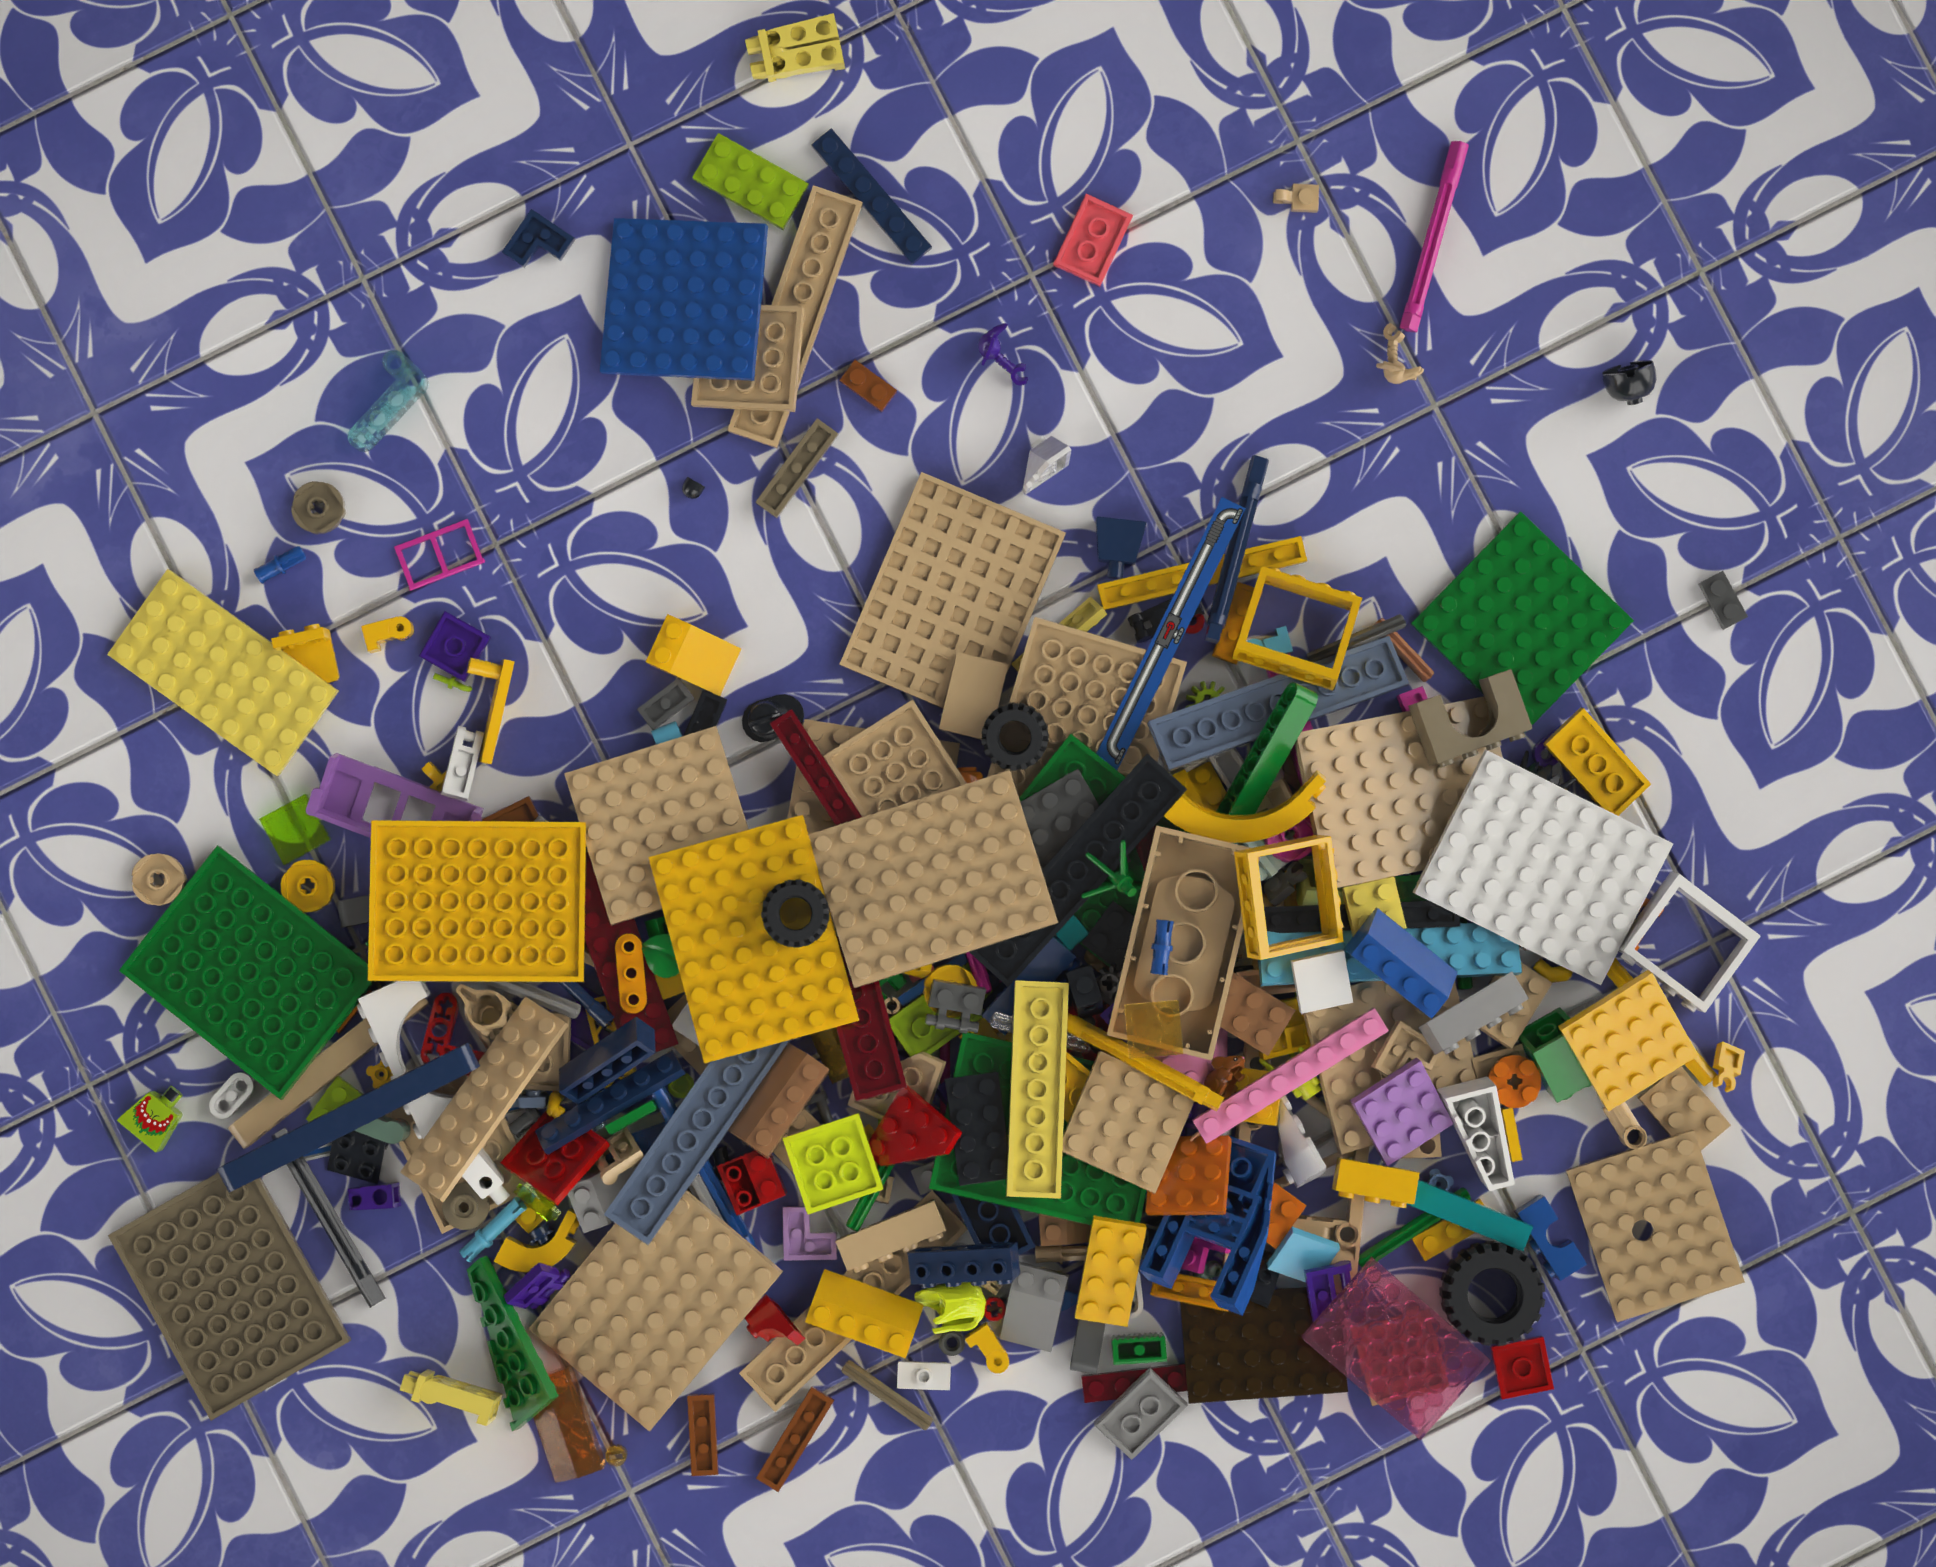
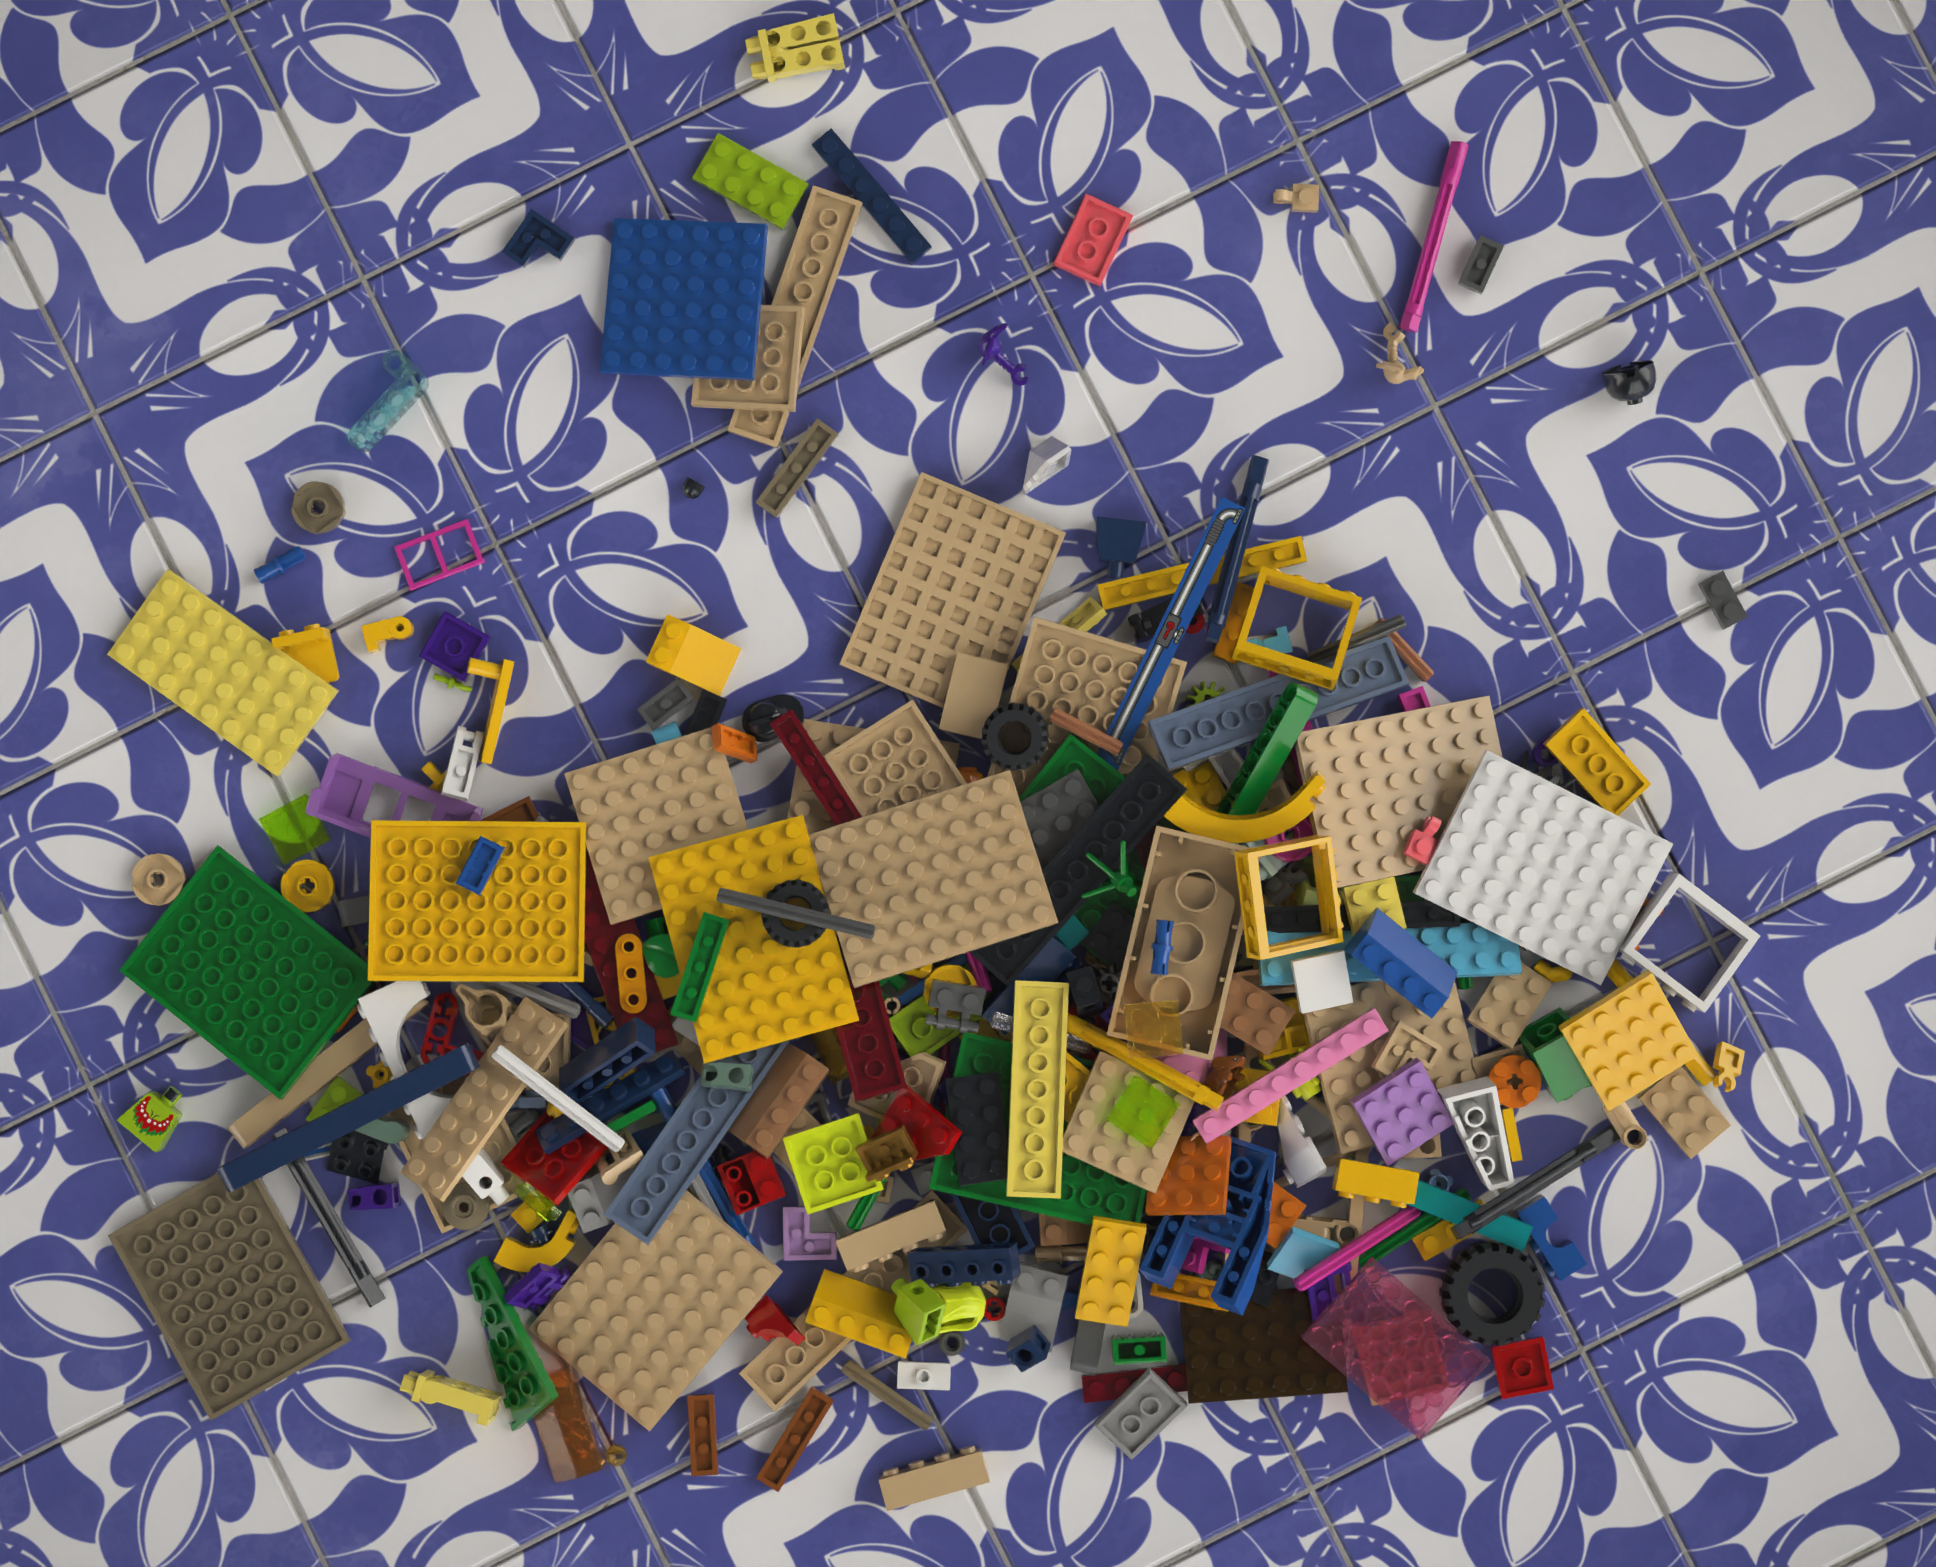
(232, 1094): white plate -> none
(480, 865): none -> blue plate
(485, 1236): medium azure pin -> none
(558, 1098): none -> white axle
(681, 1086): lime plate -> none
(700, 967): none -> green plate
(727, 1076): none -> sand green leg
(734, 743): none -> orange plate
(795, 913): none -> dark grey axle
(868, 386): dark orange plate -> none
(887, 1153): none -> pearl gold bracket
(918, 1309): none -> lime torso
(933, 1478): none -> tan brick
(995, 1354): yellow leg -> none
(1032, 1340): none -> dark blue brick
(1085, 731): none -> nougat axle
(1143, 1111): none -> clear neon green tile
(1356, 1247): none -> dark pink axle
(1420, 843): none -> coral plate
(1444, 742): dark tan arch -> none
(1473, 1013): light grey brick -> none
(1480, 264): none -> dark grey plate
(1524, 612): green plate -> none
(1536, 1182): none -> black piece
(1689, 1240): tan plate -> none

